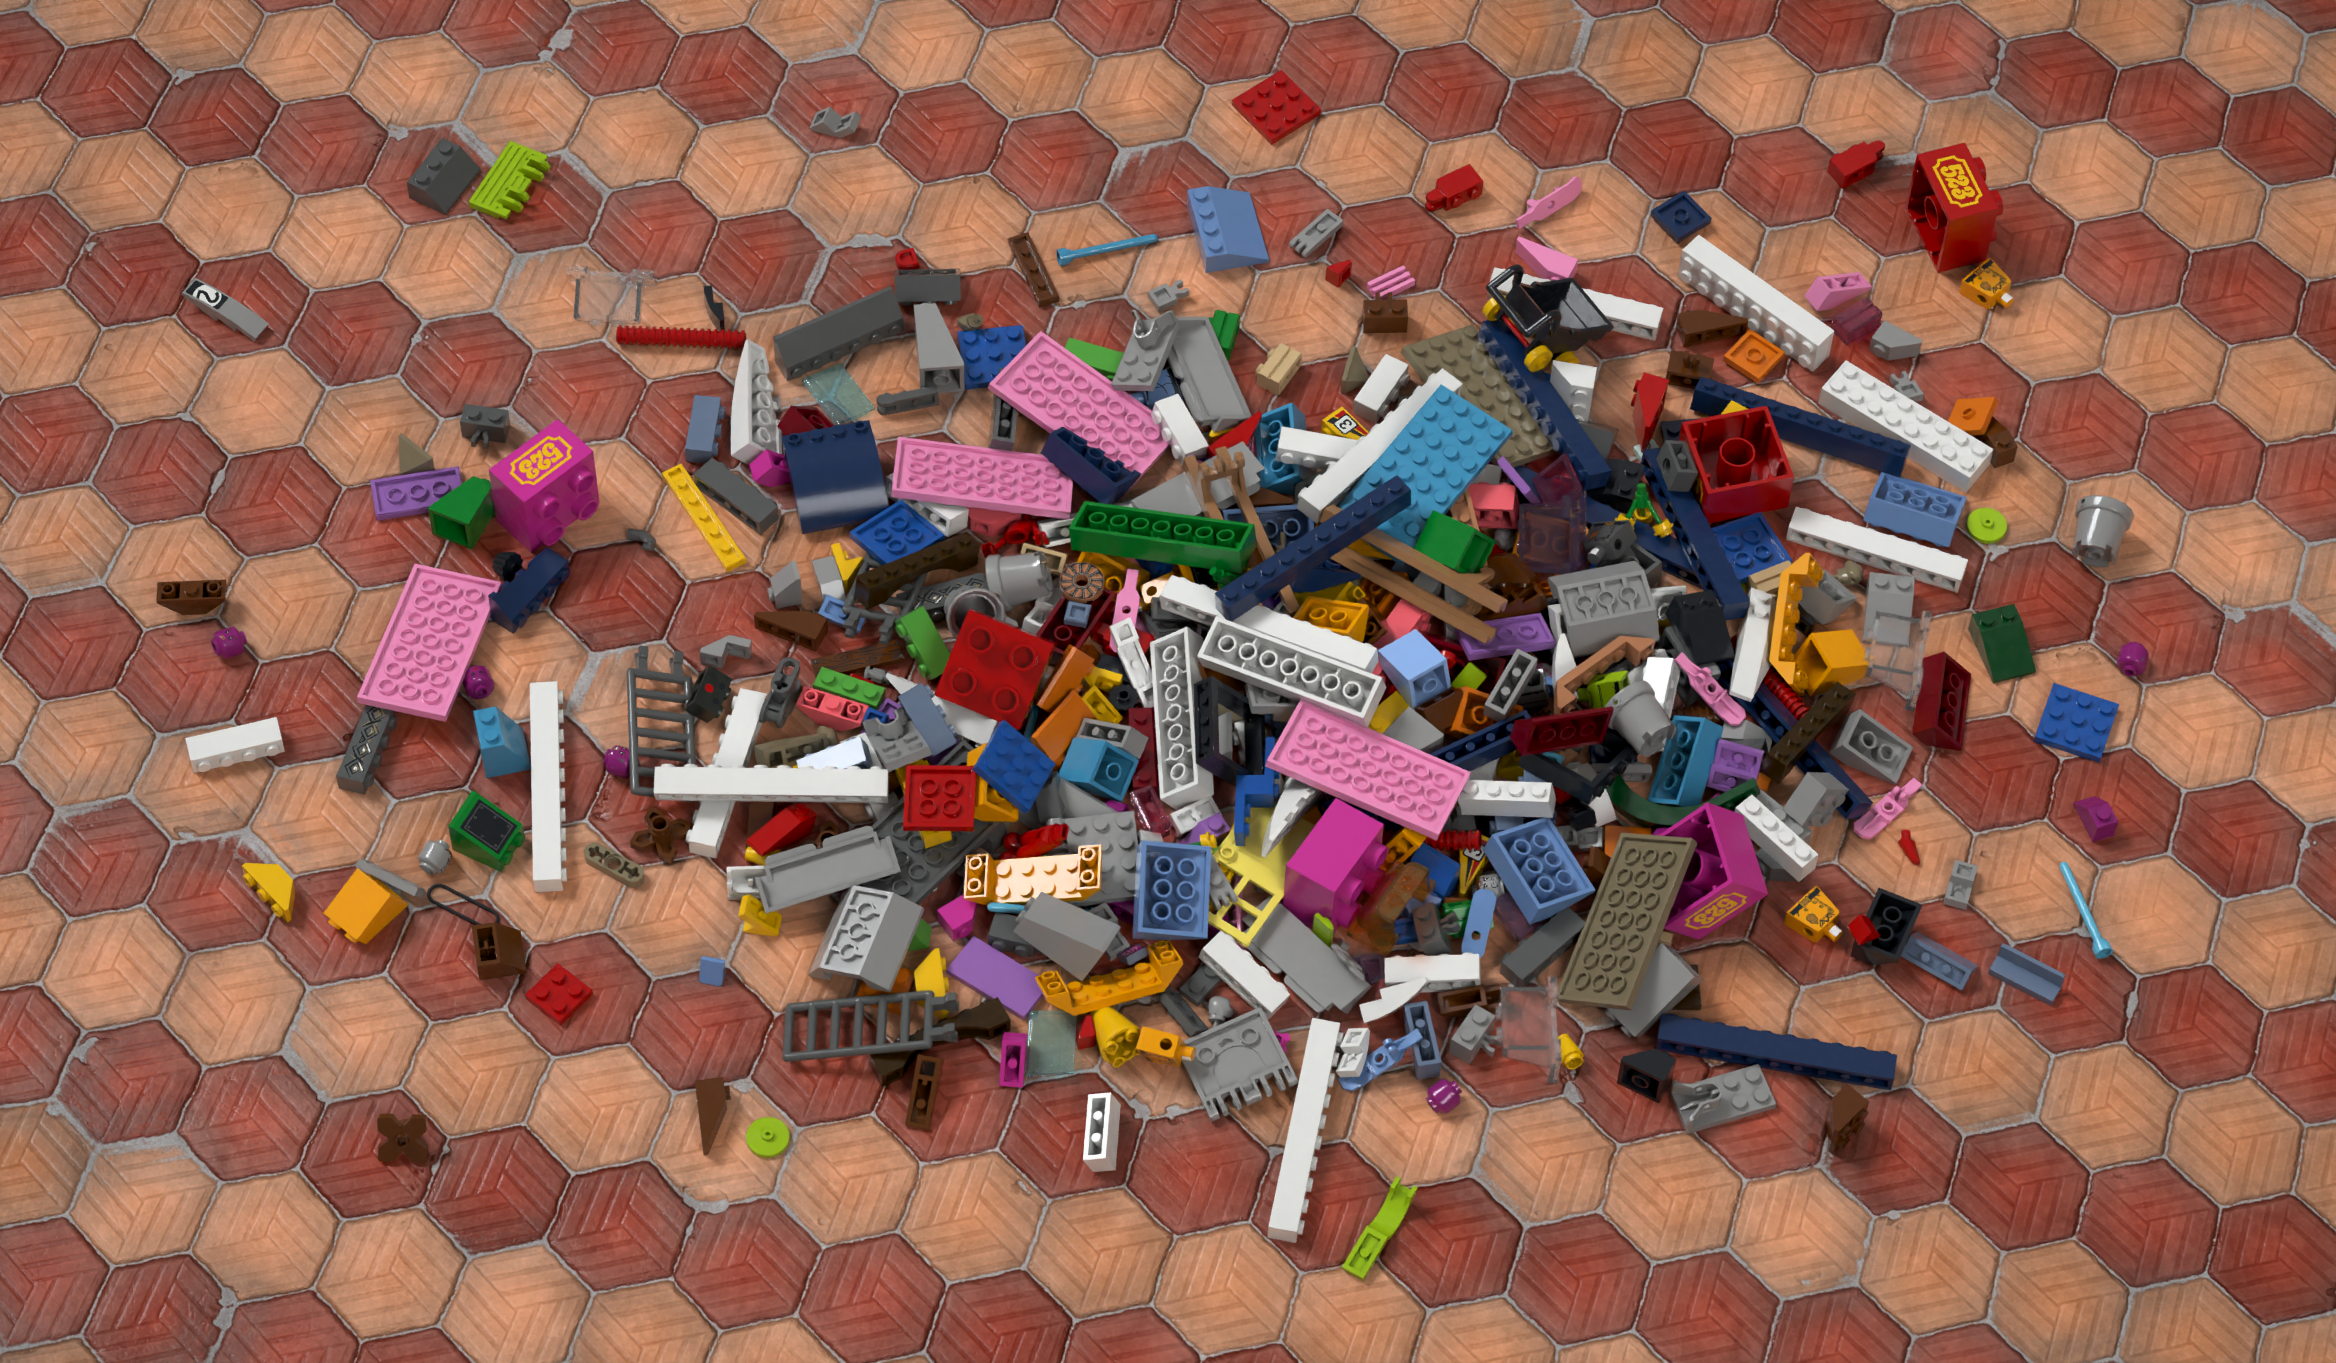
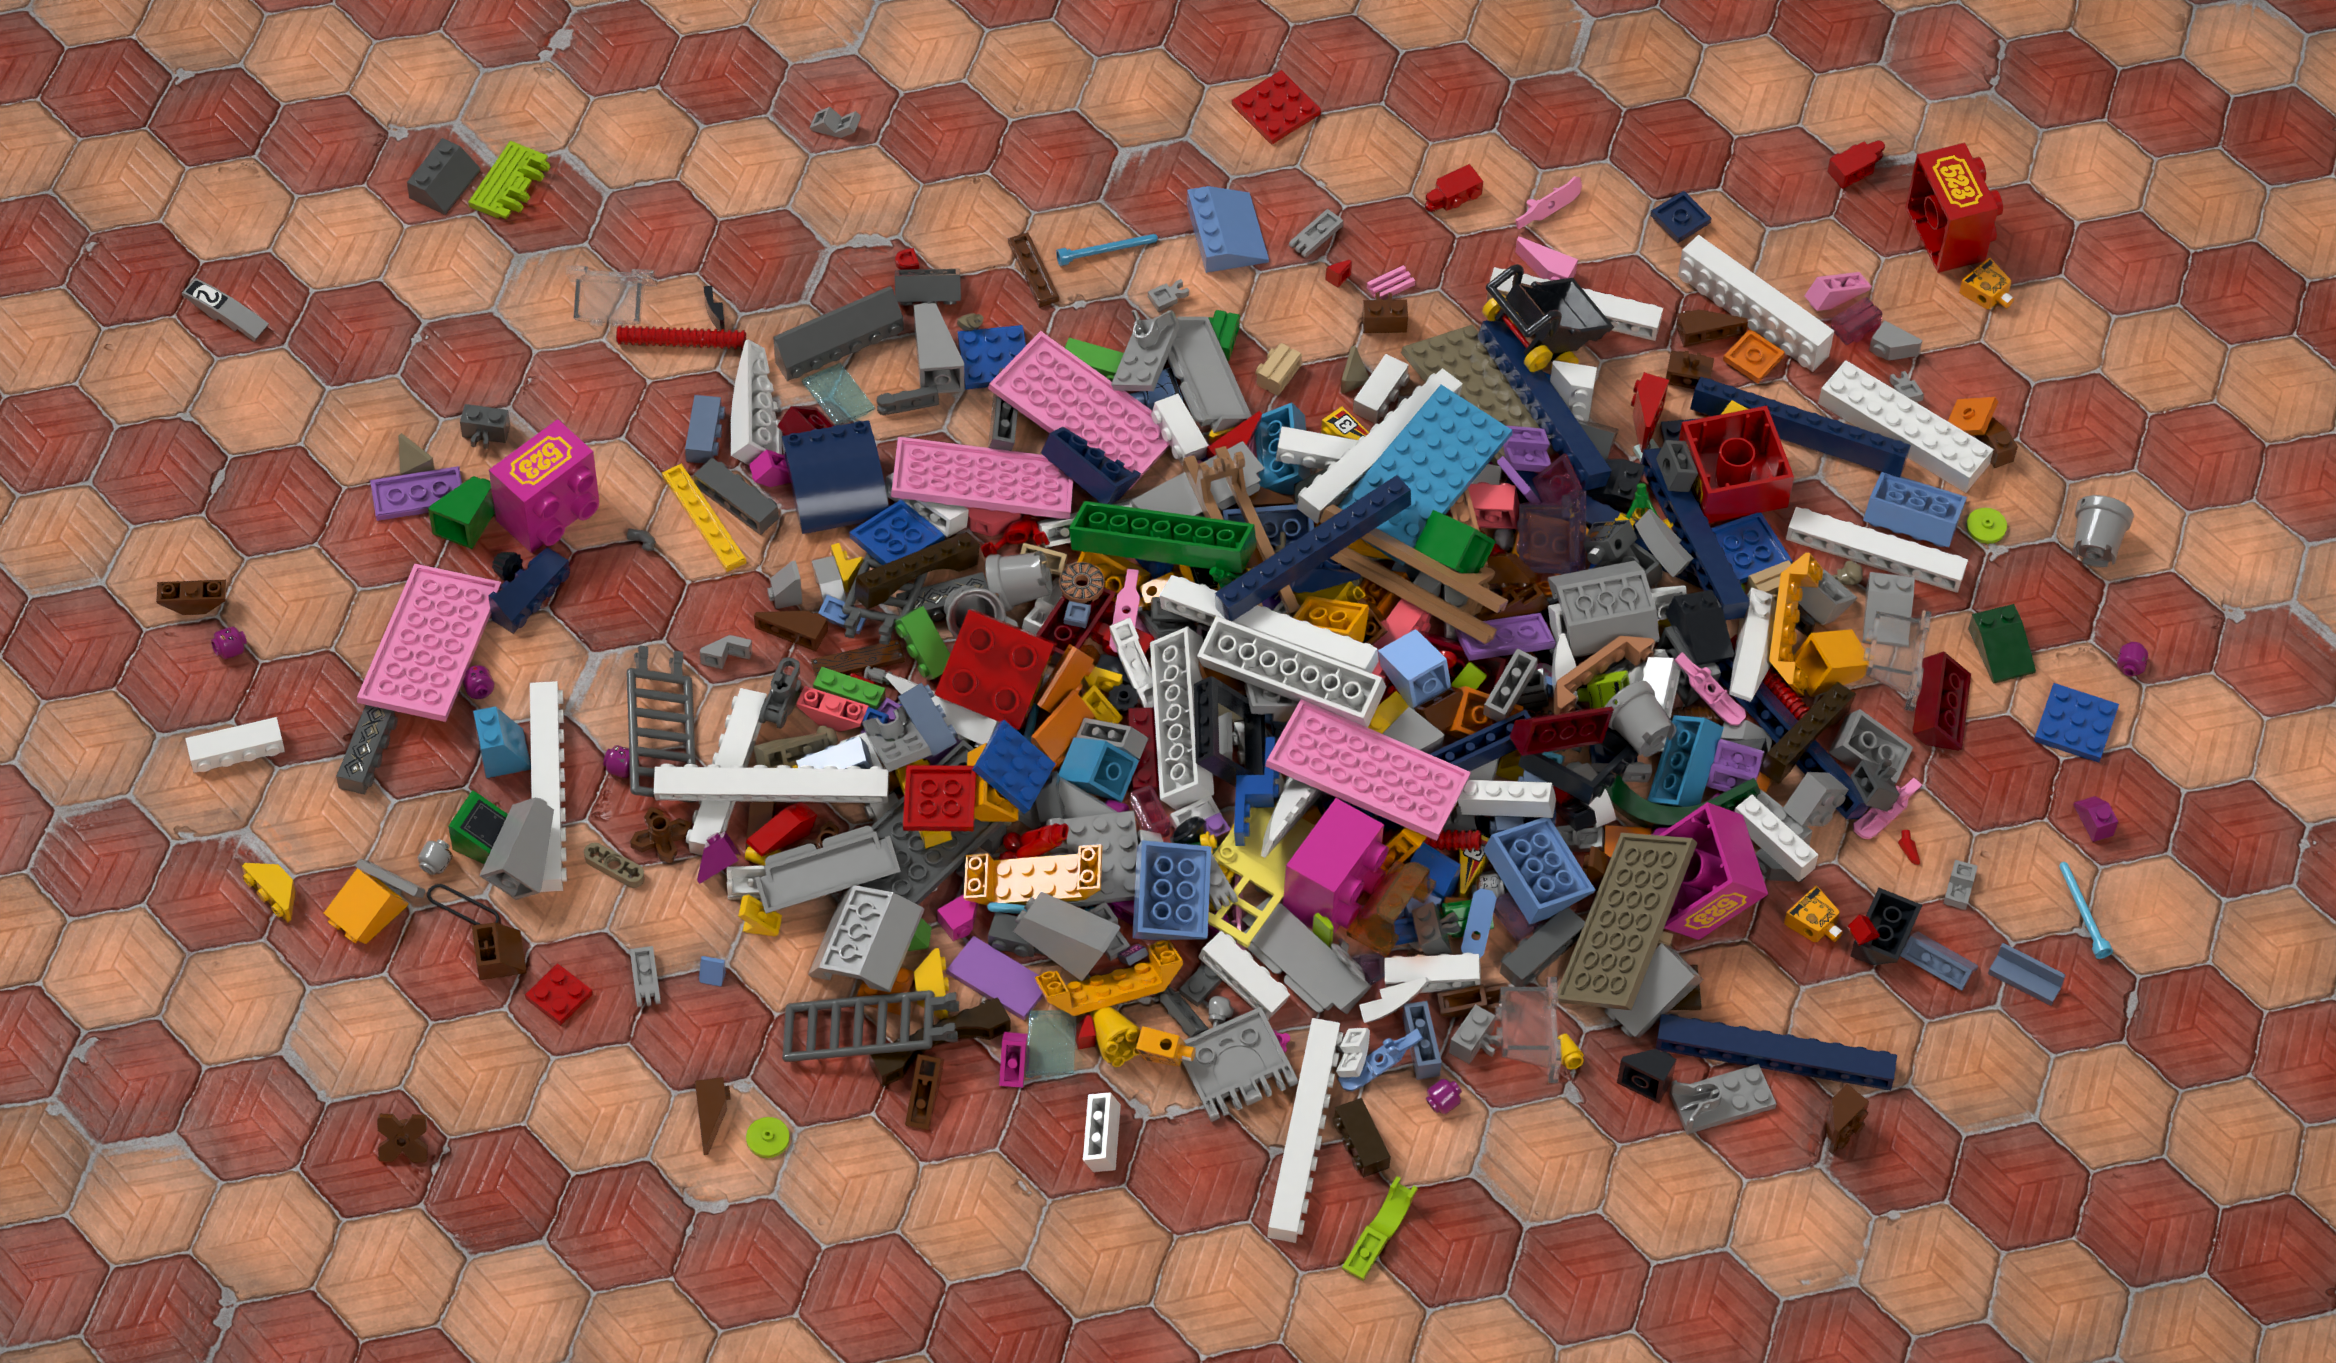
(521, 849): none -> light grey slope
(645, 975): none -> light grey hinge
(708, 694): pearl dark grey brick -> none
(717, 855): none -> magenta slope
(1189, 831): none -> black hat
(1361, 1137): none -> dark brown brick
(1527, 449): none -> medium lavender slope
(1663, 543): none -> light grey slope
(1875, 783): none -> dark grey brick

